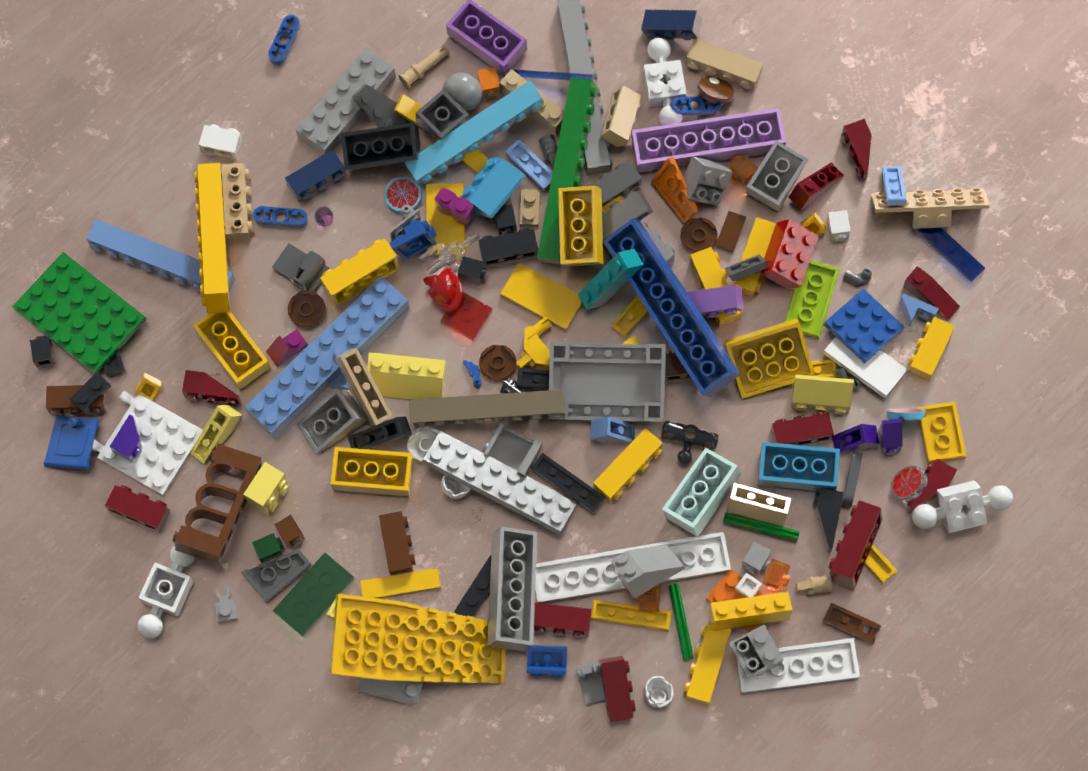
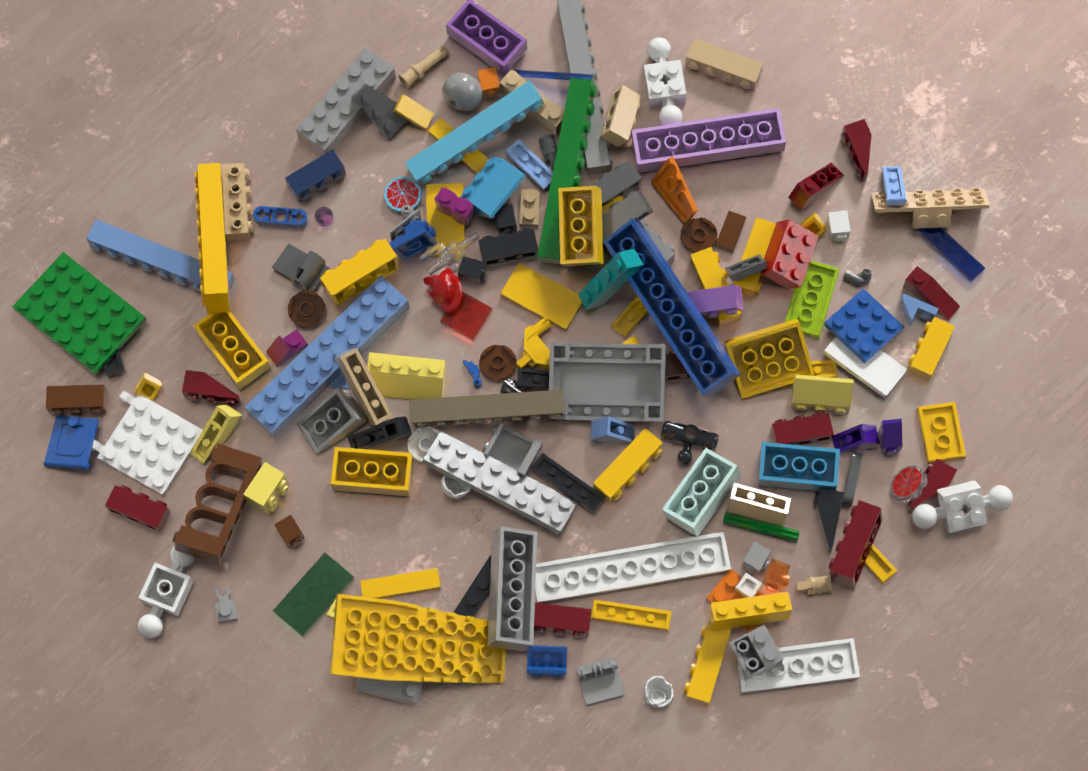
(42, 351): black brick -> none
(90, 392): black plate -> none
(127, 441): dark purple slope -> none
(220, 141): white brick -> none
(268, 548): dark green brick -> none
(275, 575): dark grey wing -> none
(283, 31): blue beam -> none
(380, 146): black slope -> none
(397, 543): reddish brown brick -> none
(440, 115): dark grey slope -> none
(617, 688): dark red brick -> none
(646, 568): light grey slope -> none
(650, 599): clear orange brick -> none
(672, 24): dark blue brick -> none
(681, 621): green axle -> none
(688, 110): blue beam -> none
(706, 180): light grey slope -> none
(715, 89): reddish brown tile -> none
(742, 169): clear orange brick -> none
(776, 175): light grey slope -> none
(841, 373): dark grey arm -> none
(851, 623): reddish brown plate -> none
(906, 413): medium azure tile -> none

